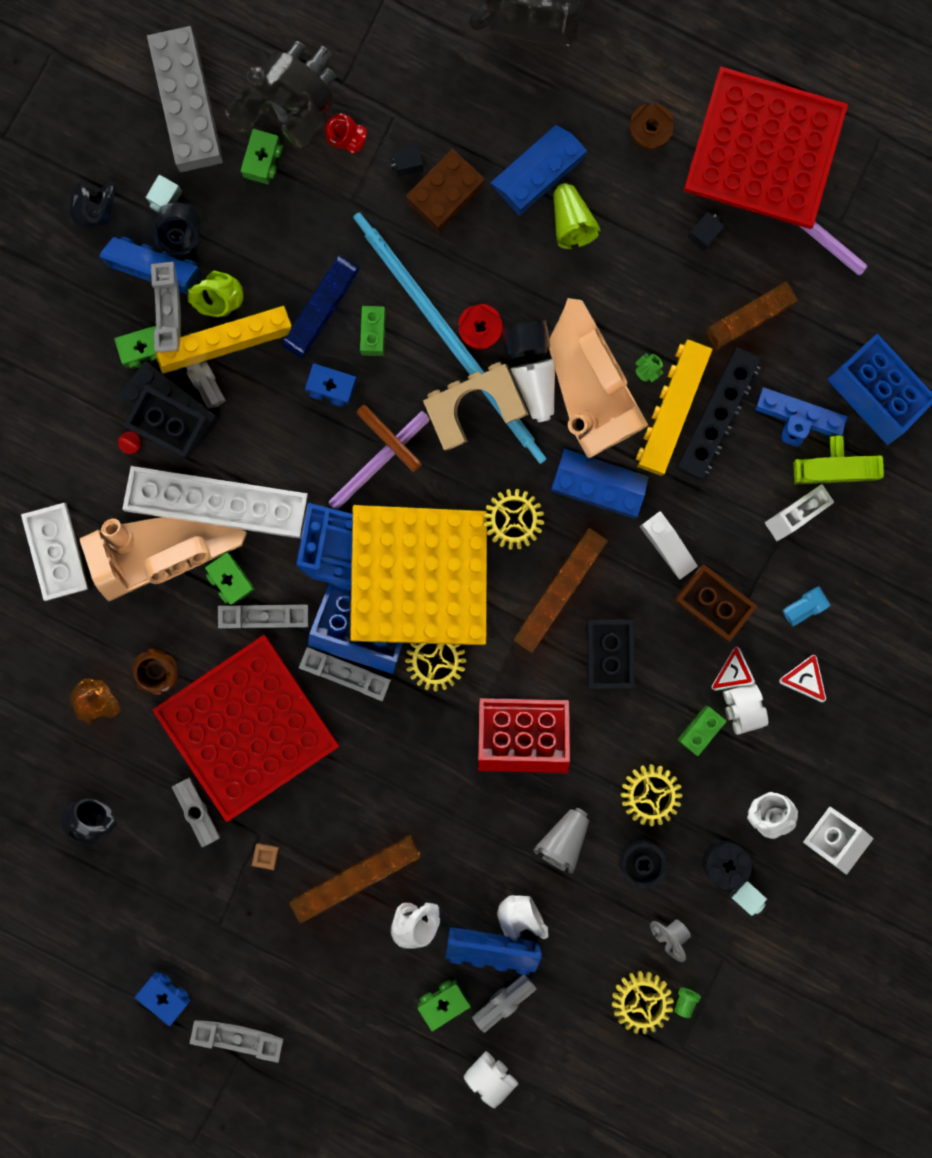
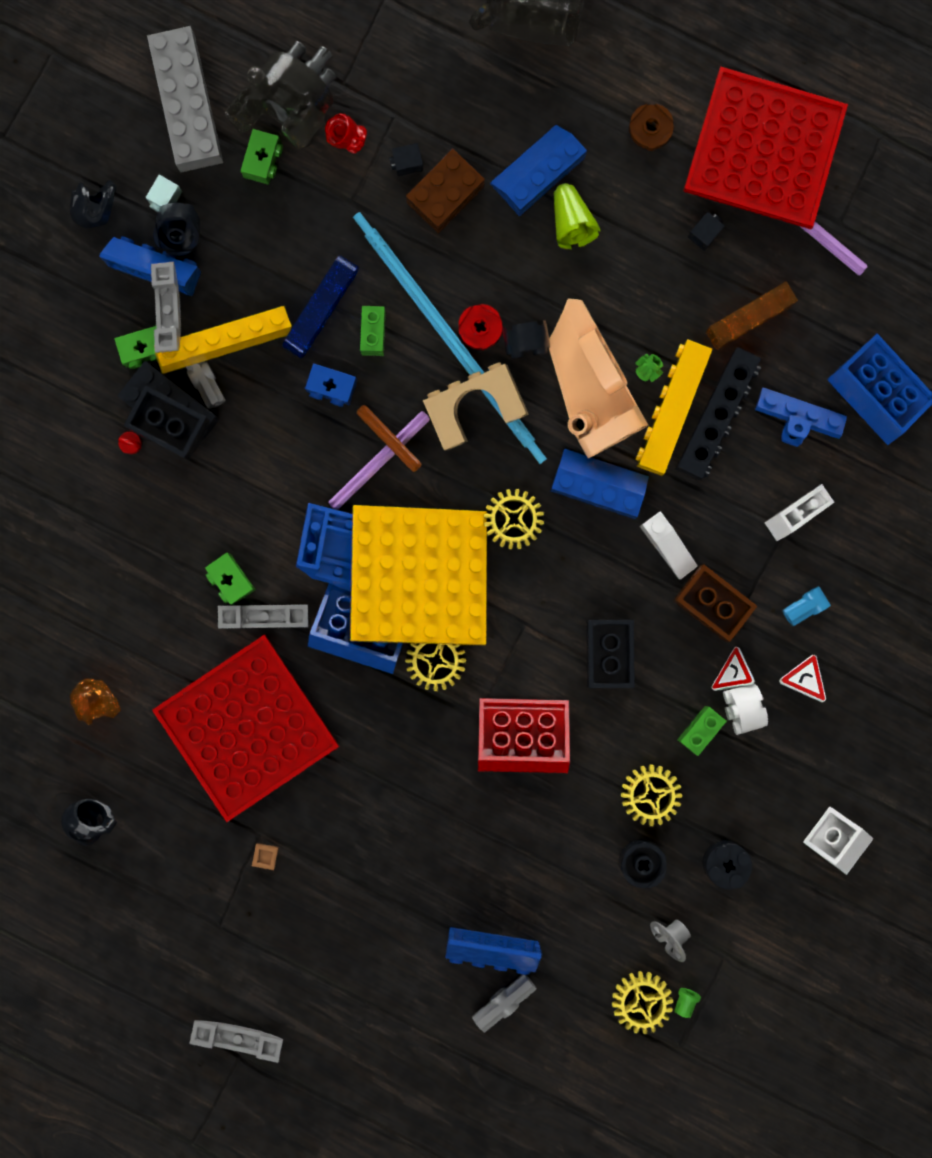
(55, 551): white plate -> none
(151, 996): blue brick -> none
(152, 551): light nougat panel -> none
(155, 671): reddish brown helmet -> none
(188, 798): light grey piece -> none
(215, 502): white plate -> none
(223, 291): lime helmet -> none
(344, 673): light grey slope -> none
(355, 879): clear orange brick -> none
(408, 927): white helmet -> none
(438, 1015): bright green brick -> none
(490, 1080): white brick -> none
(518, 914): white helmet -> none
(536, 387): white cone -> none
(560, 590): clear orange brick -> none
(564, 840): light grey cone -> none
(749, 898): light aqua brick -> none
(773, 815): white helmet -> none
(838, 467): lime piece -> none

